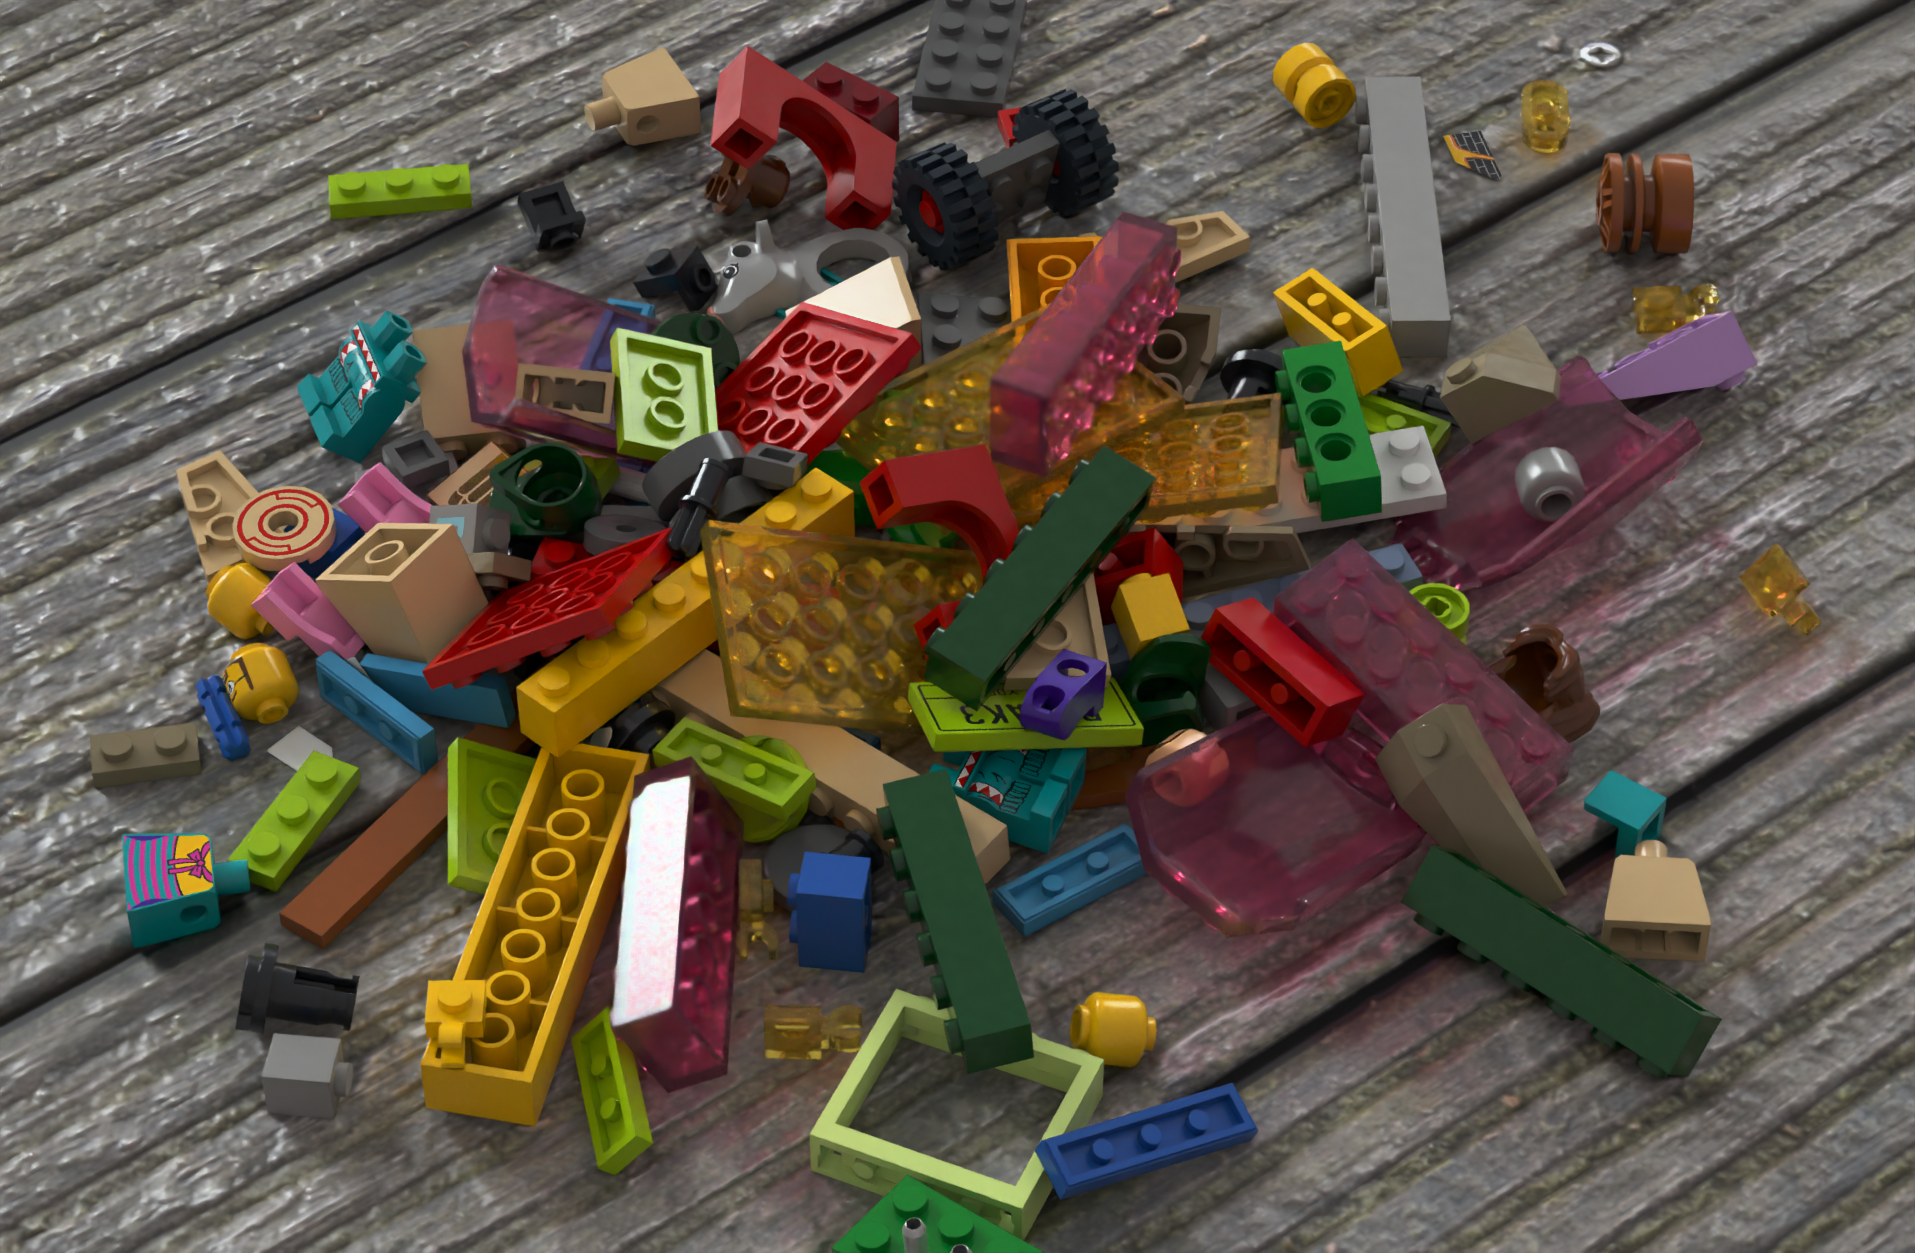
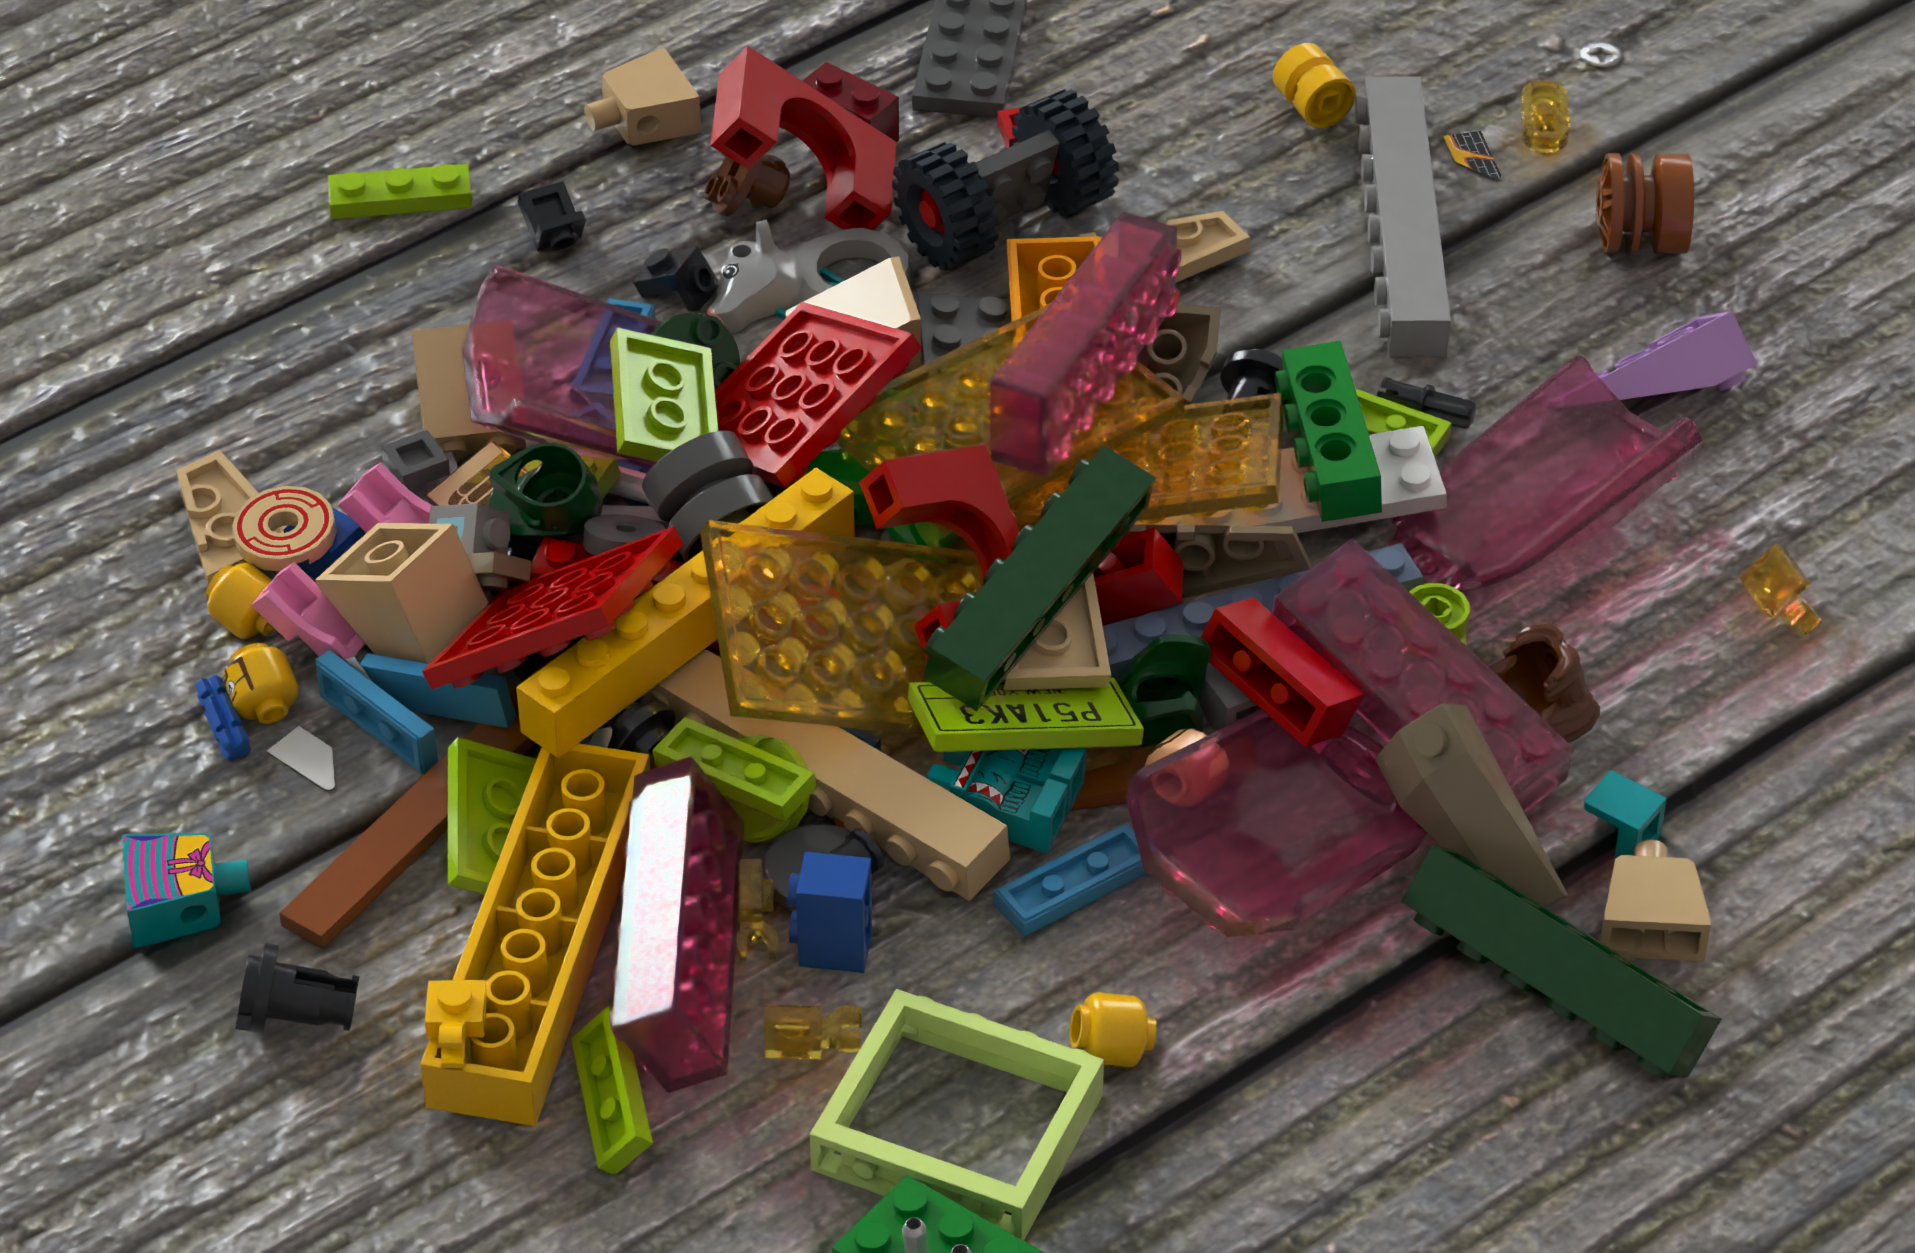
(145, 755): dark tan plate -> none
(296, 819): lime plate -> none
(305, 1076): light grey brick -> none
(364, 387): teal hips -> none
(568, 390): tan torso -> none
(698, 508): black axle -> none
(774, 466): dark grey plate -> none
(956, 921): dark green brick -> none
(1060, 701): dark purple leg -> none
(1146, 1140): blue tile -> none
(1147, 610): yellow brick -> none
(1322, 313): yellow brick -> none
(1500, 384): dark tan wedge -> none
(1549, 483): light grey head -> none
(1666, 309): clear yellow plate -> none

